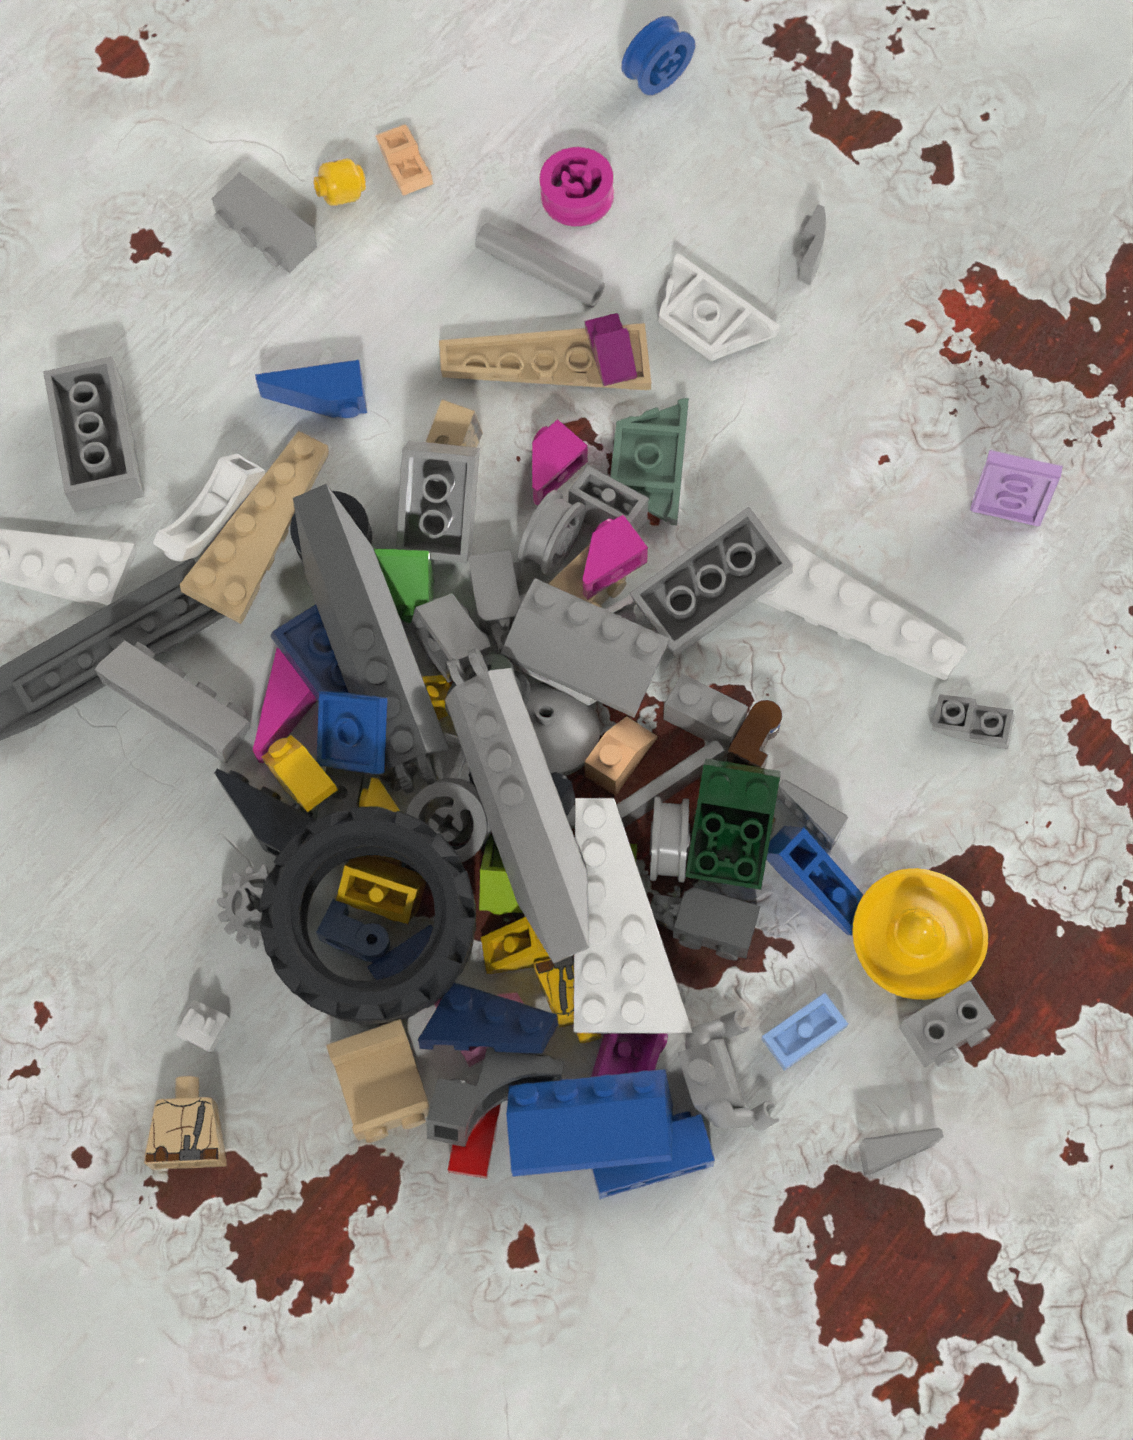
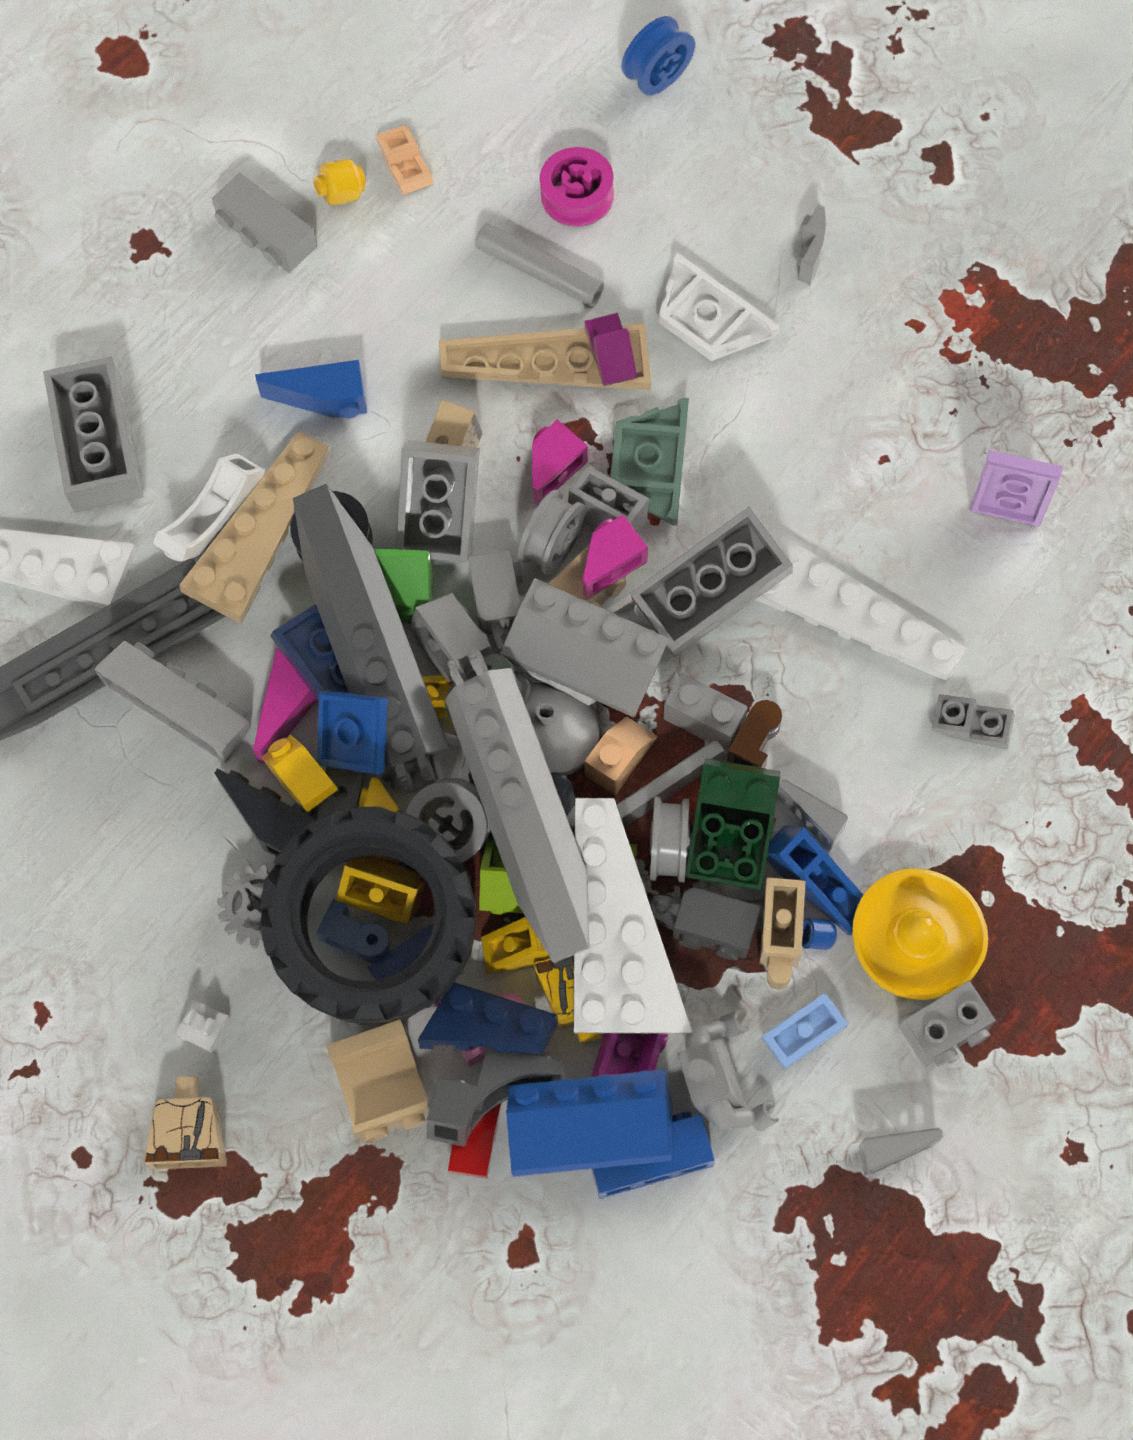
(782, 929): none -> tan brick
(822, 935): none -> blue piece

